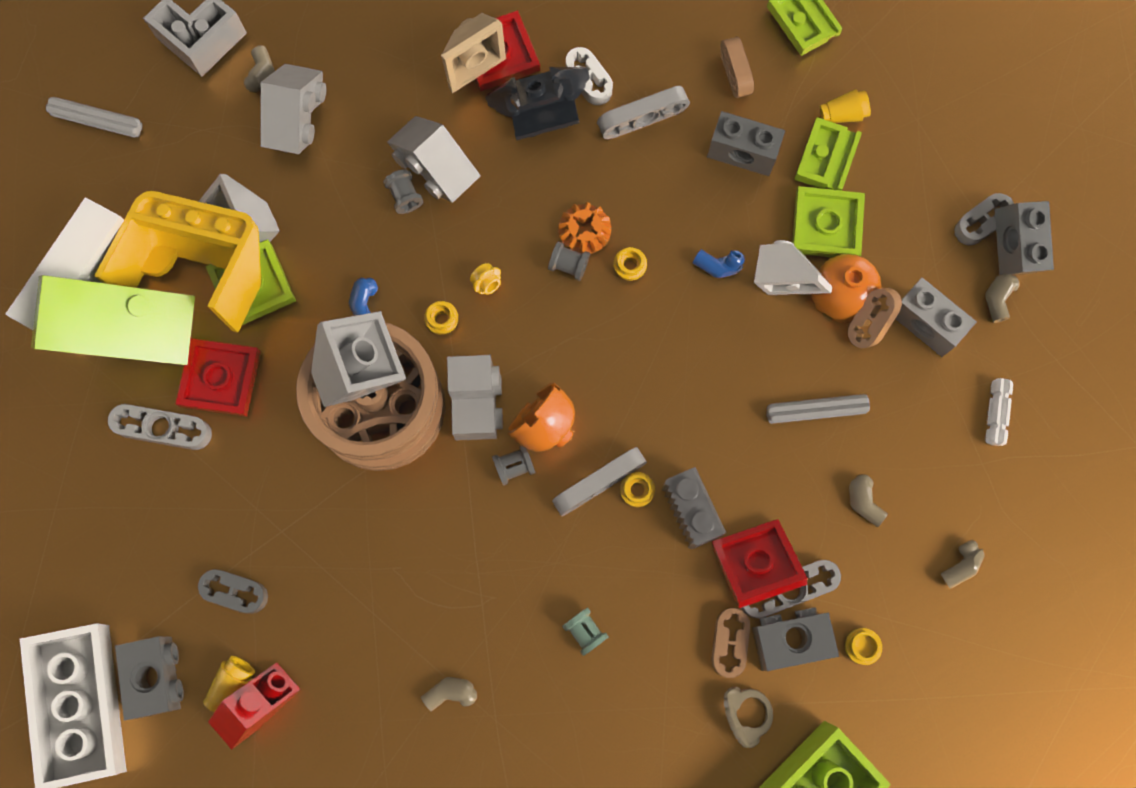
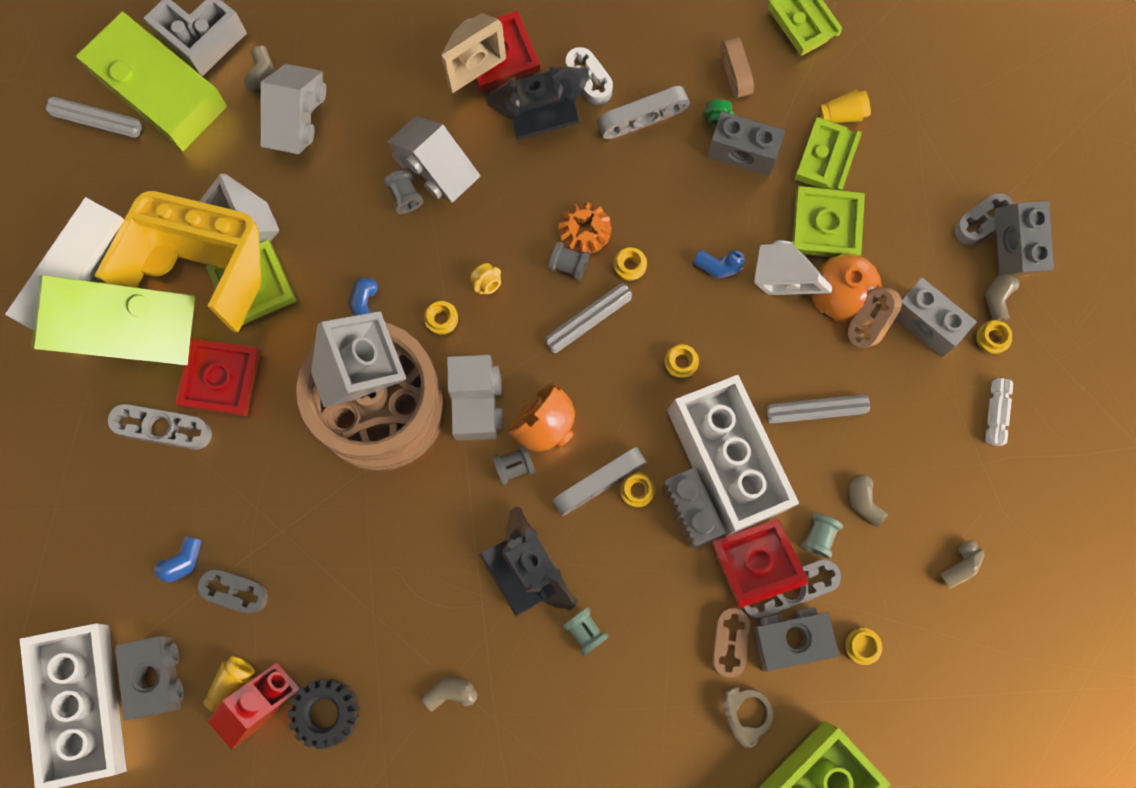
(152, 81): none -> lime brick
(181, 564): none -> blue arm
(301, 713): none -> black tyre
(525, 569): none -> black piece
(588, 318): none -> light grey axle
(681, 351): none -> yellow plate
(714, 108): none -> green plate
(732, 454): none -> white brick
(821, 535): none -> sand green bush
(1002, 333): none -> yellow plate

